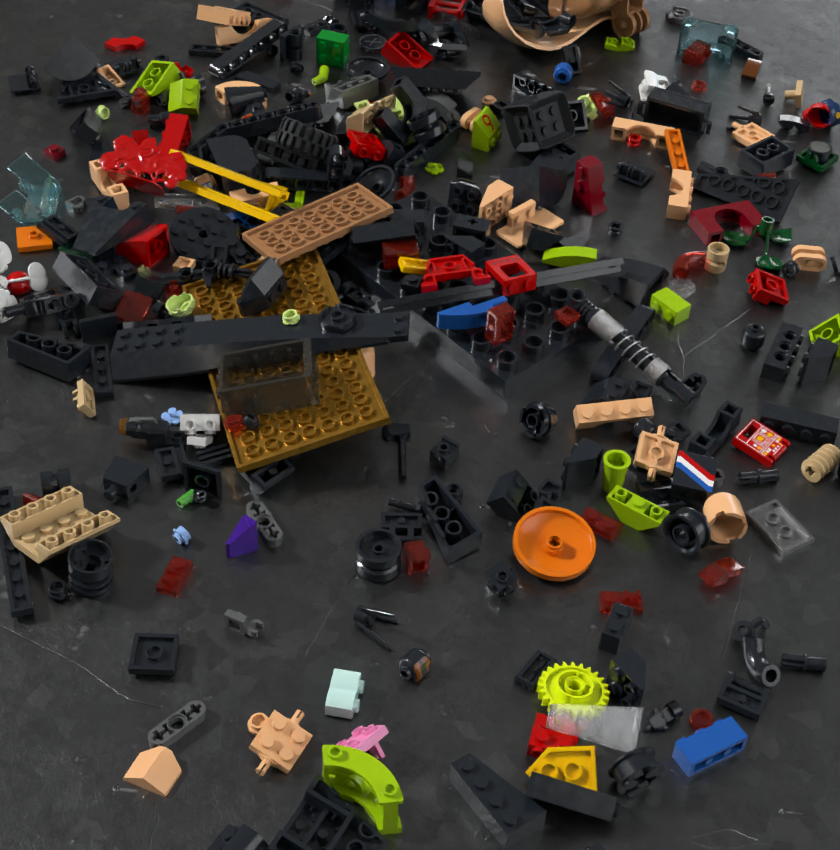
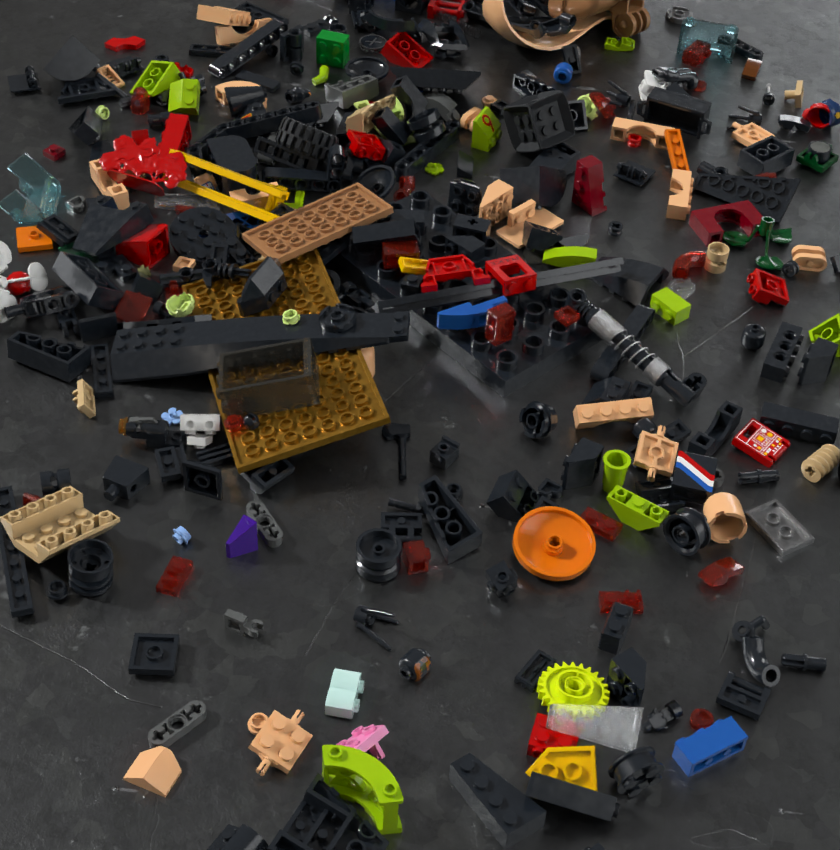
(192, 496): arm -> none
(673, 74): none -> black piece

